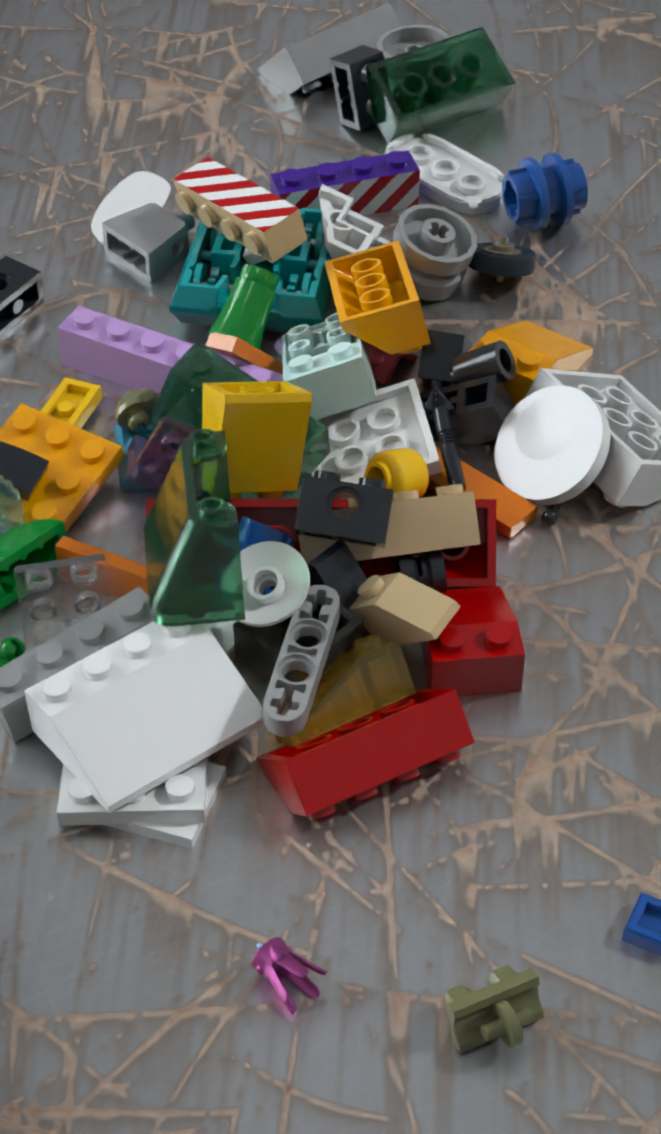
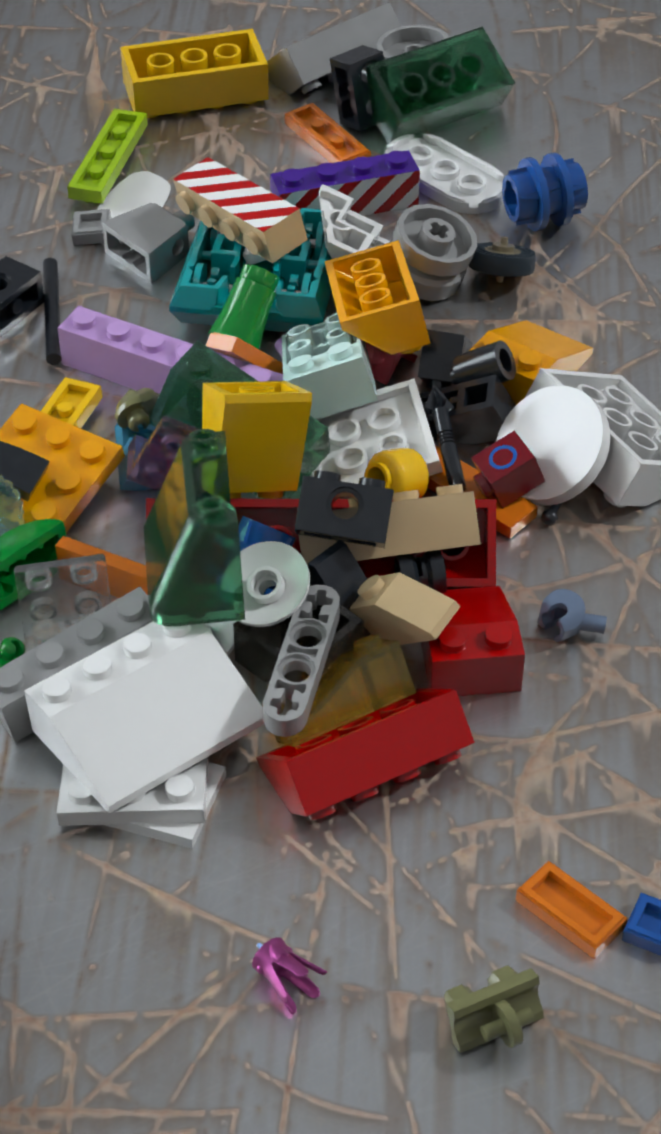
(51, 310): none -> black bar
(88, 226): none -> light grey tile
(107, 156): none -> lime plate
(195, 73): none -> yellow brick
(324, 134): none -> orange tile
(507, 470): none -> dark red brick
(567, 611): none -> sand blue piece
(571, 909): none -> orange tile

